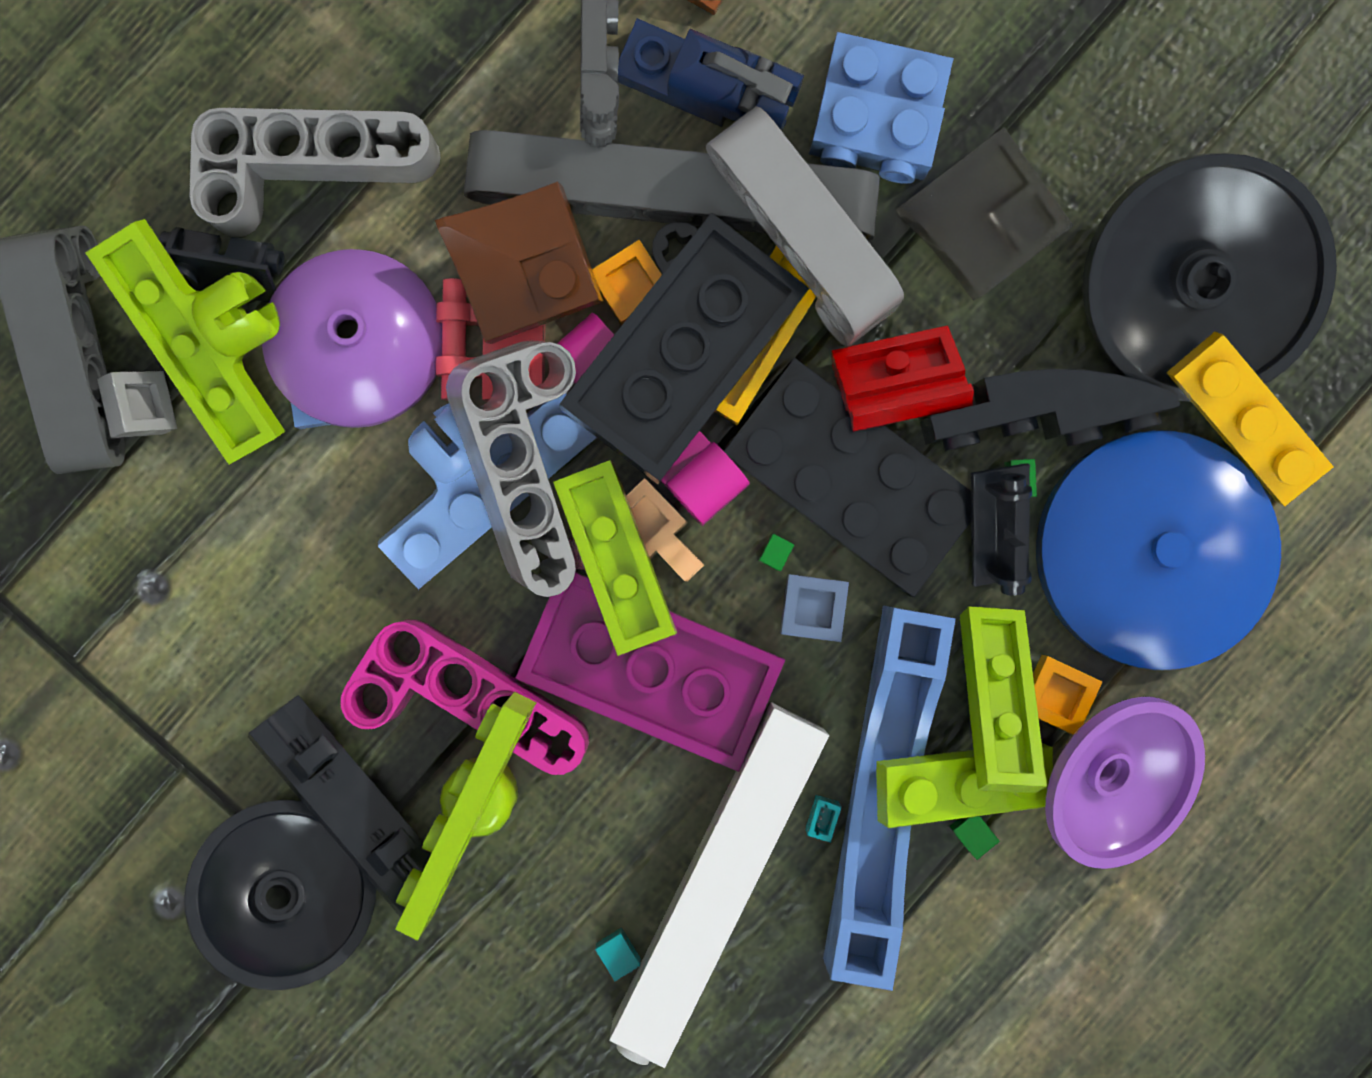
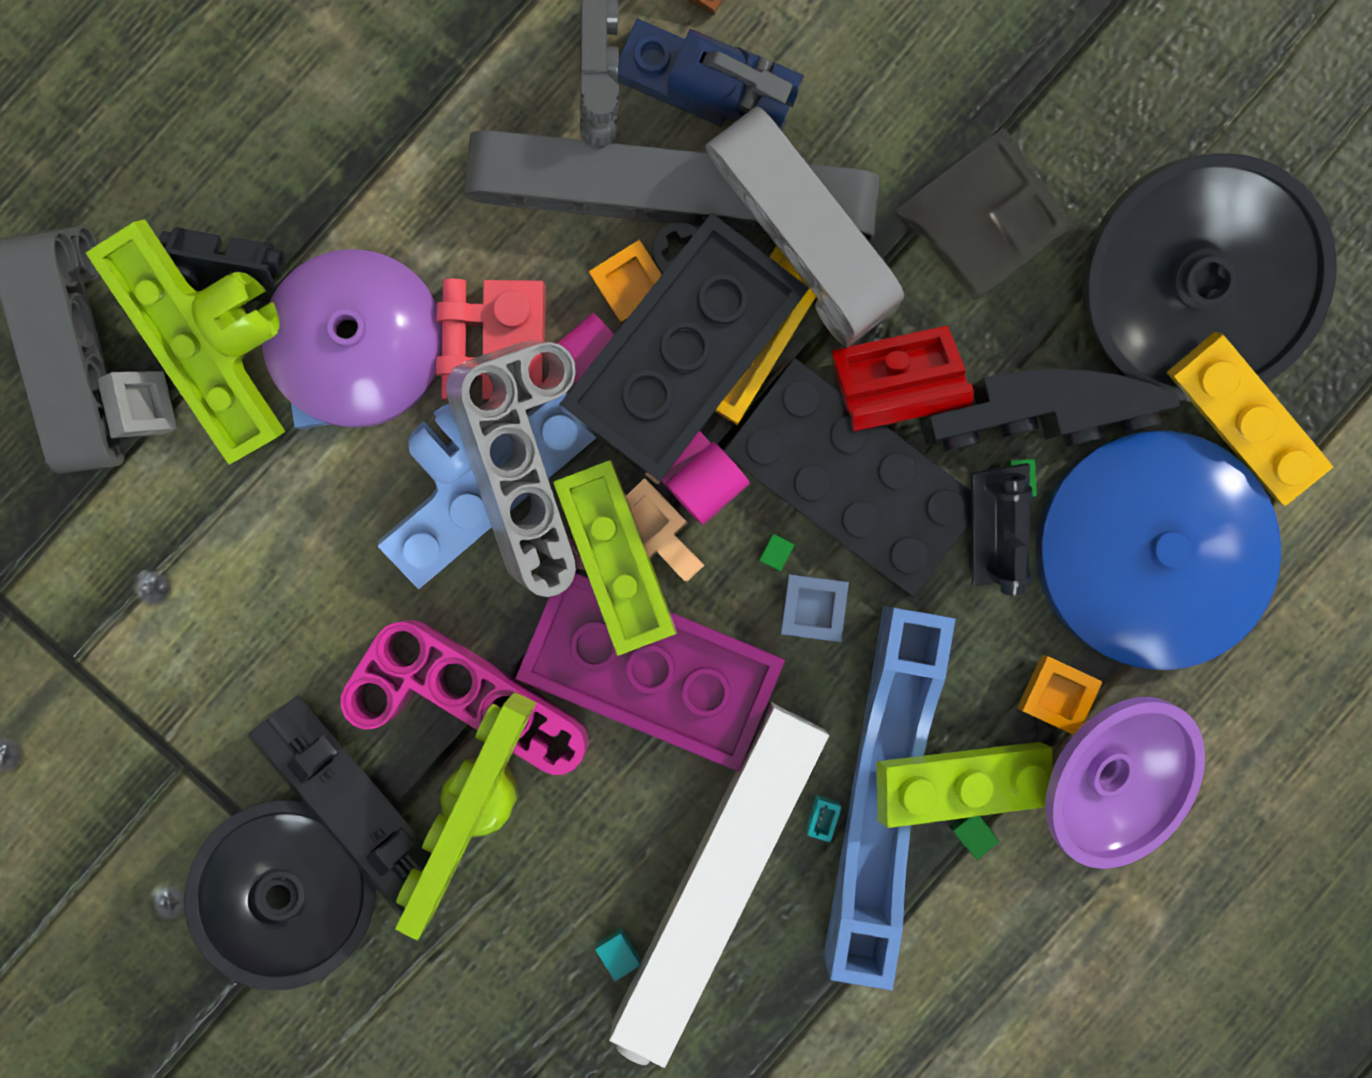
(313, 160): light grey beam -> none
(521, 262): reddish brown plate -> none
(881, 108): medium blue plate -> none
(1002, 700): lime plate -> none

